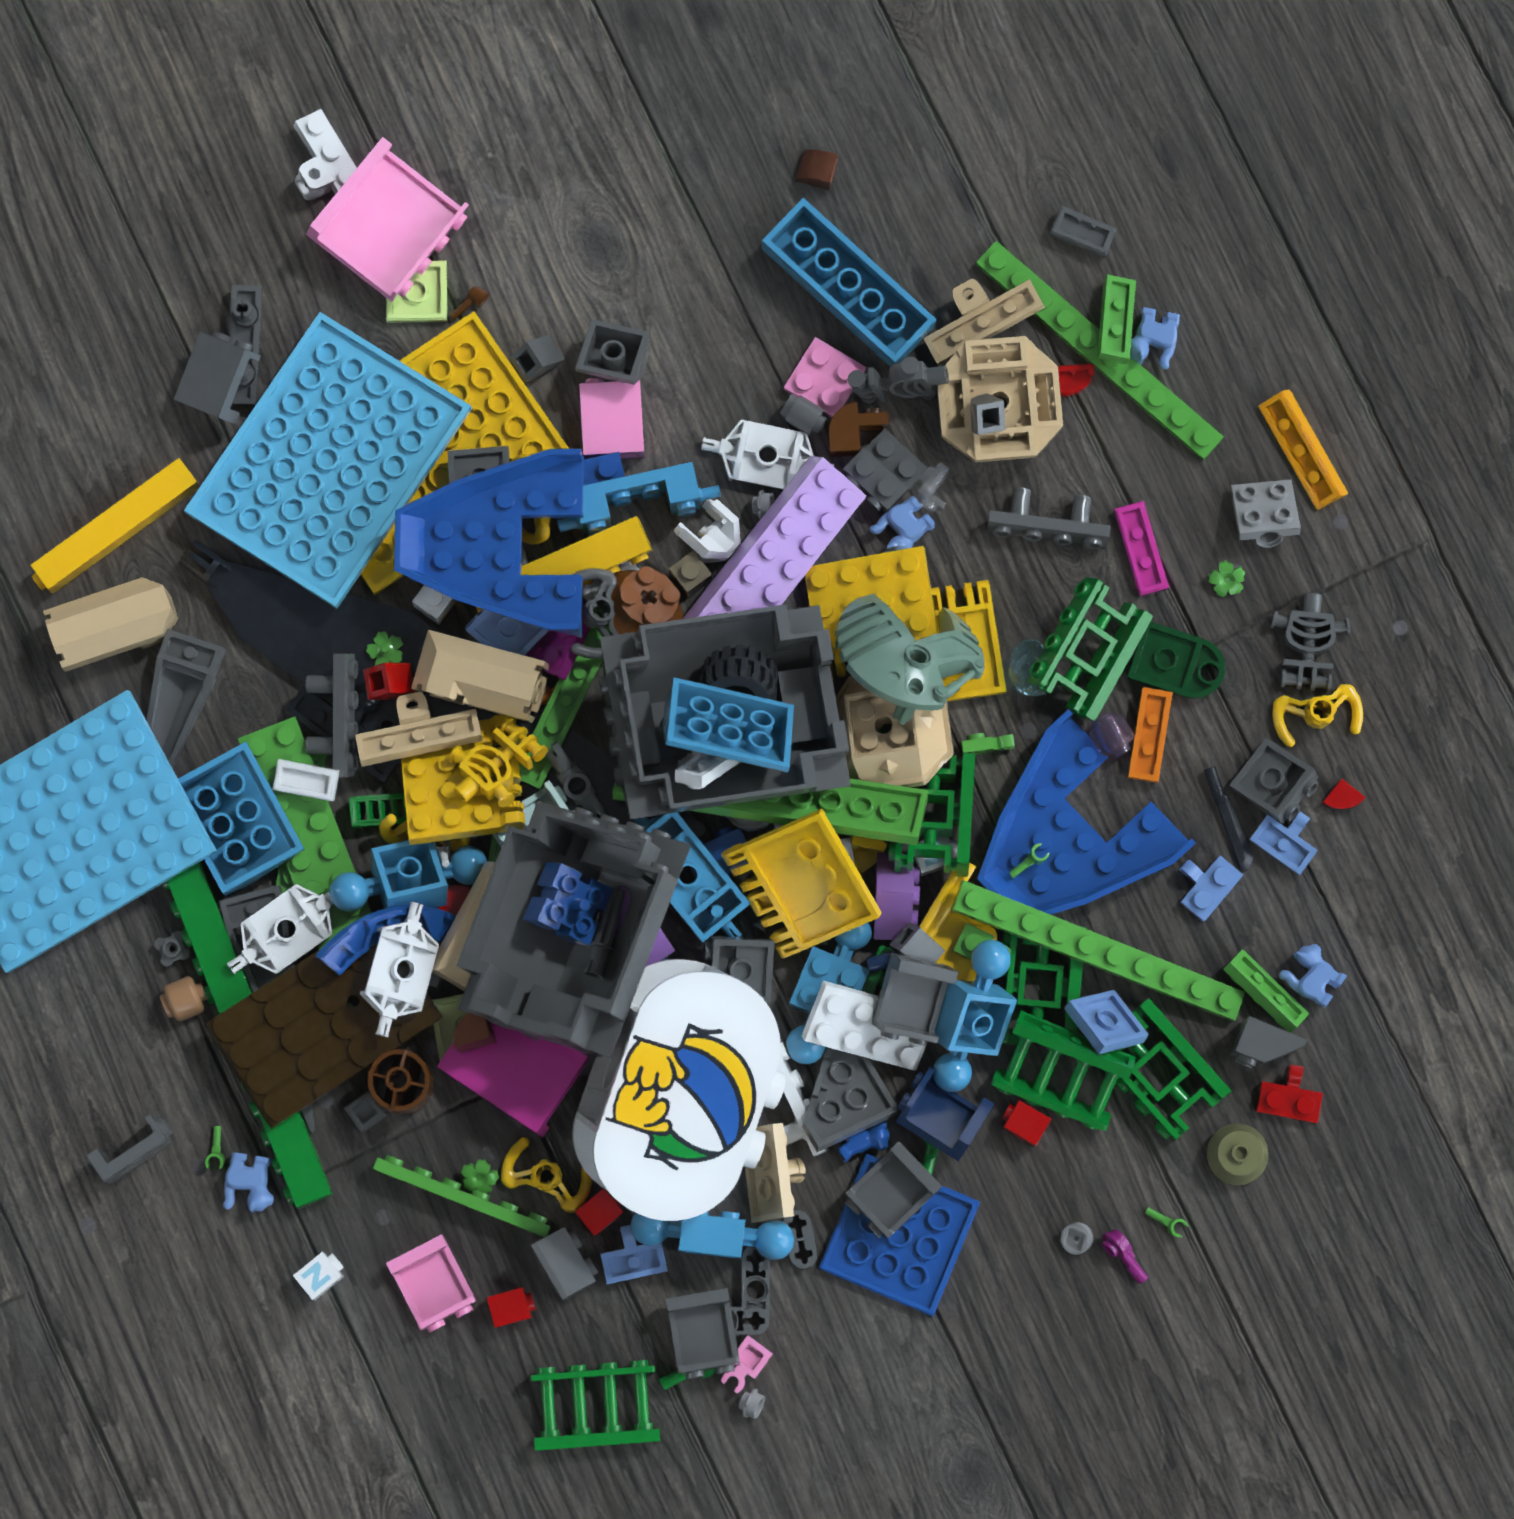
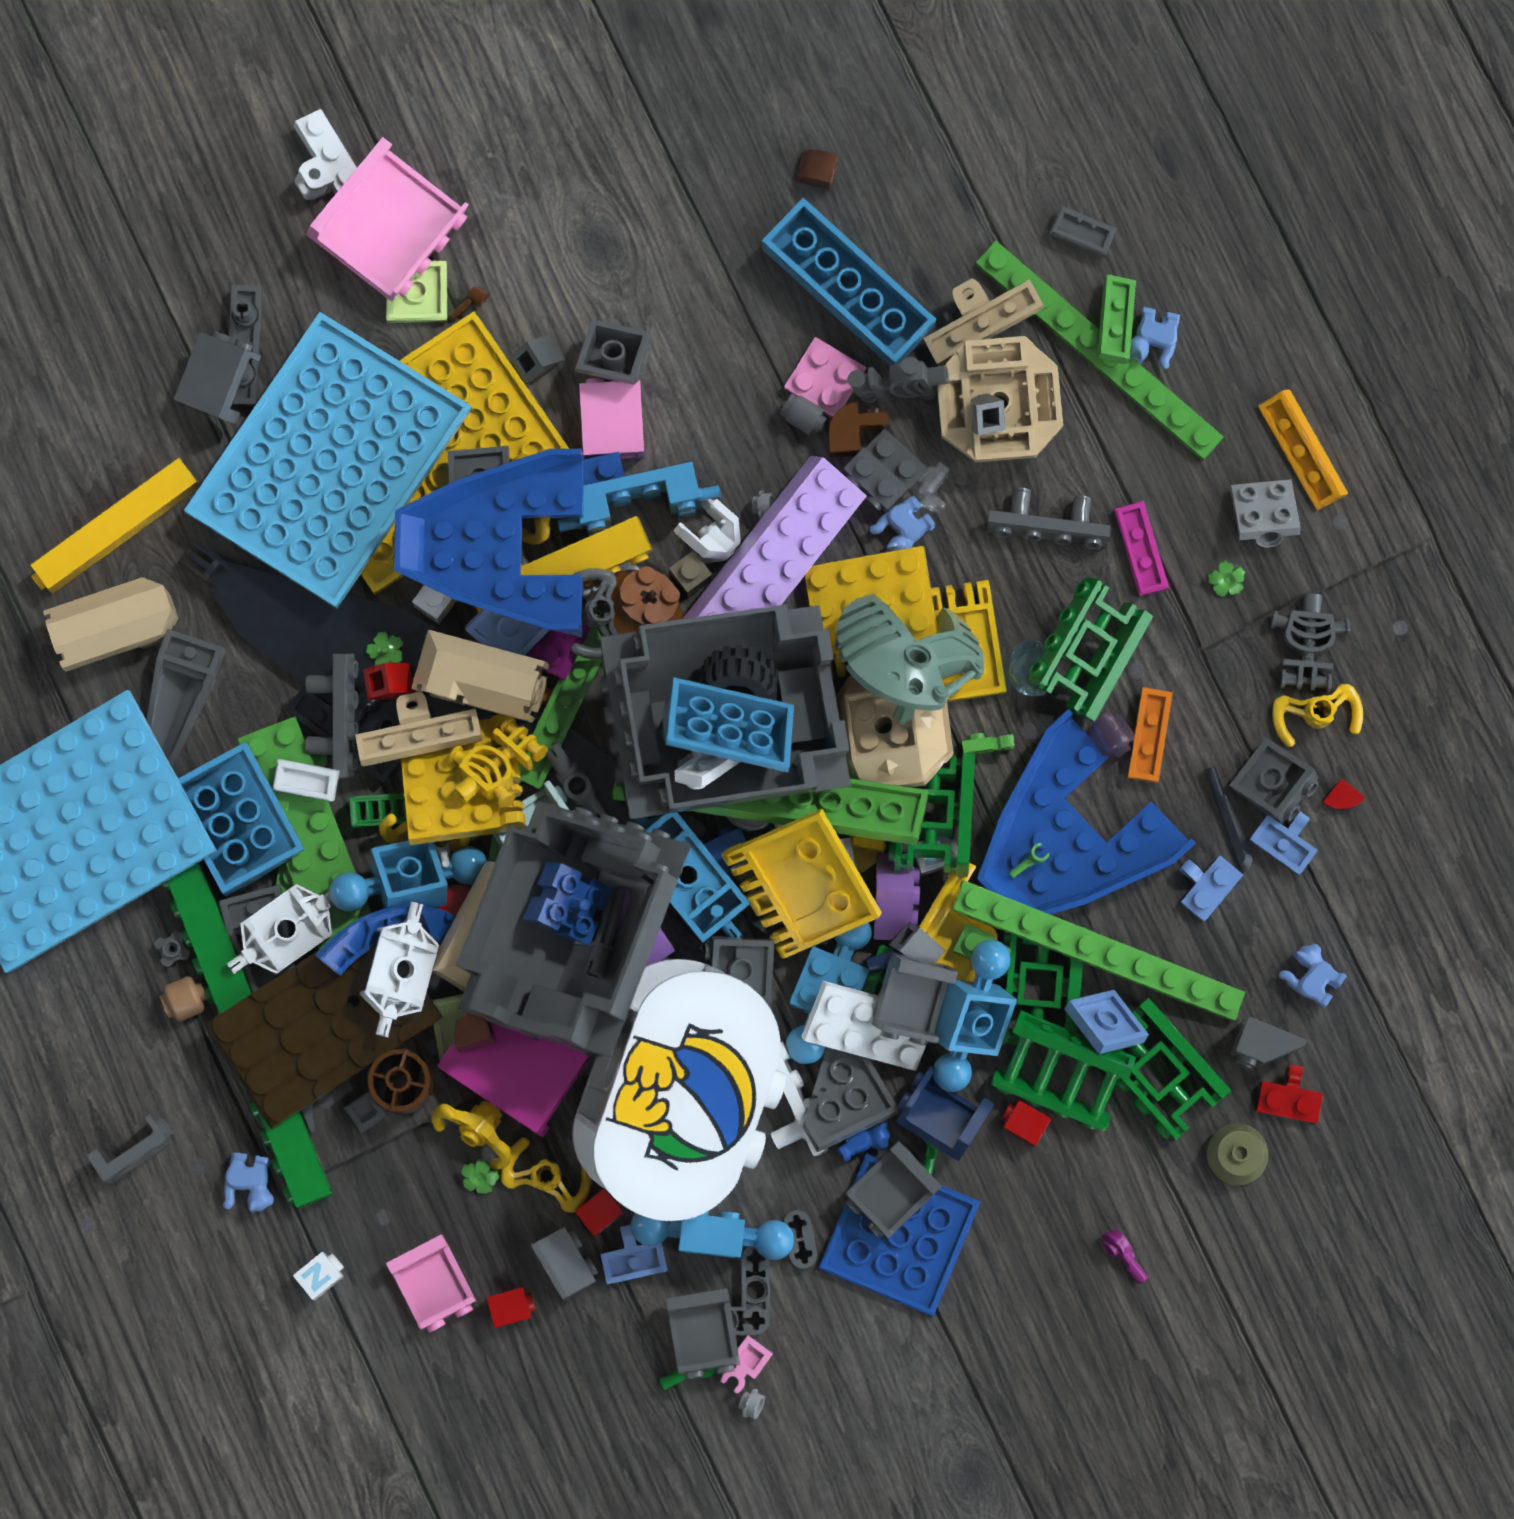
(216, 1149): bright green hand -> none
(450, 1190): bright green plate -> none
(476, 1128): none -> yellow piece
(612, 1432): green fence -> none
(742, 449): white plate -> none
(771, 1178): tan plate -> none
(1074, 378): red tile -> none
(1076, 1238): light grey tile -> none
(1166, 1221): bright green hand -> none
(1173, 662): dark green plate -> none
(1266, 991): bright green plate -> none

